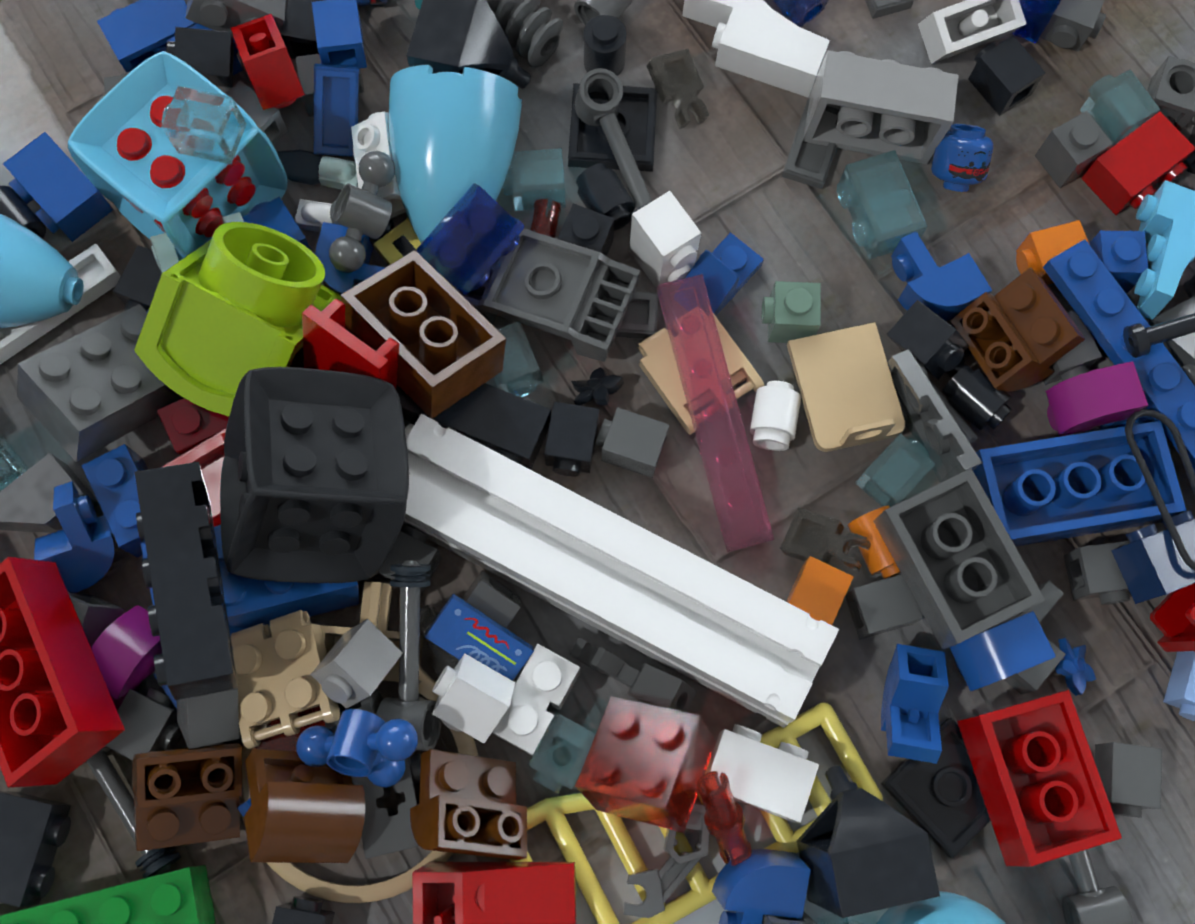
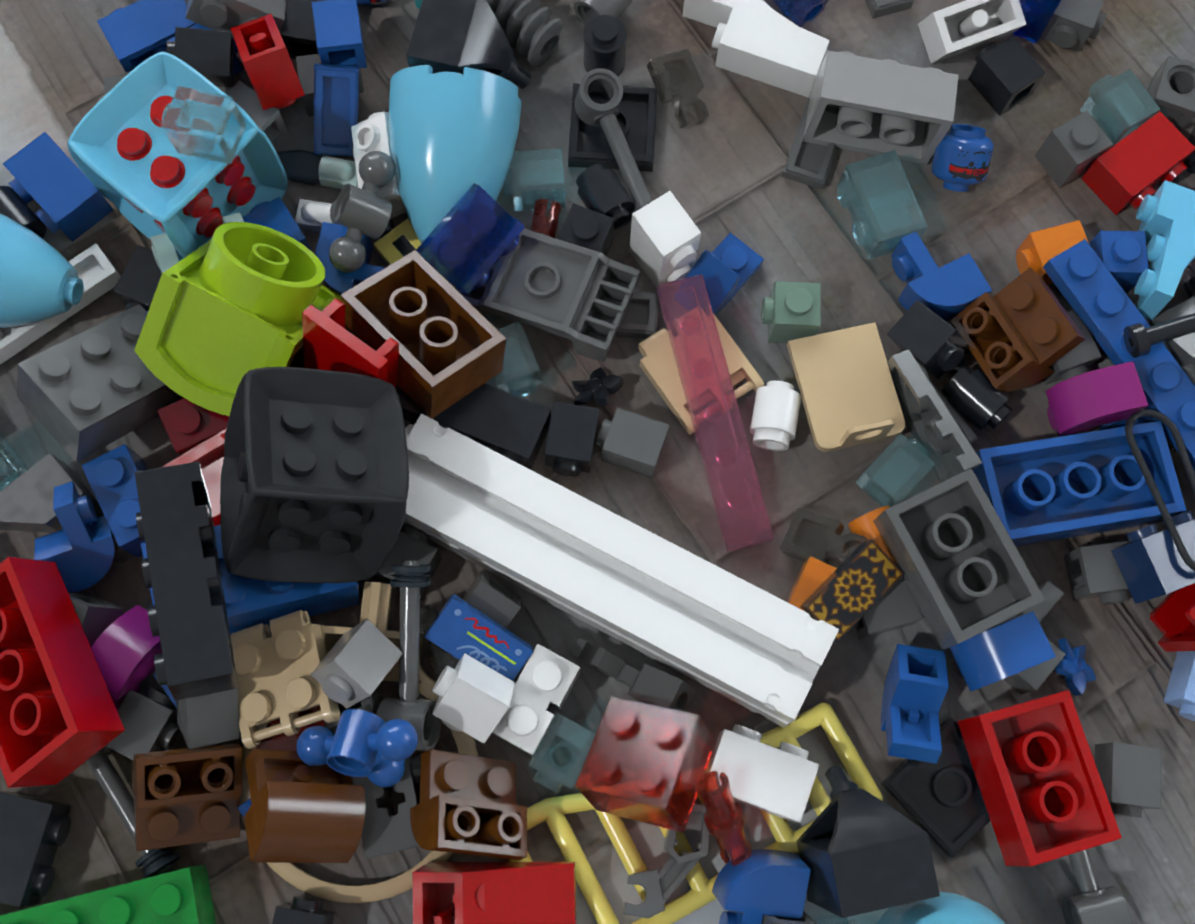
(853, 588): none -> tile

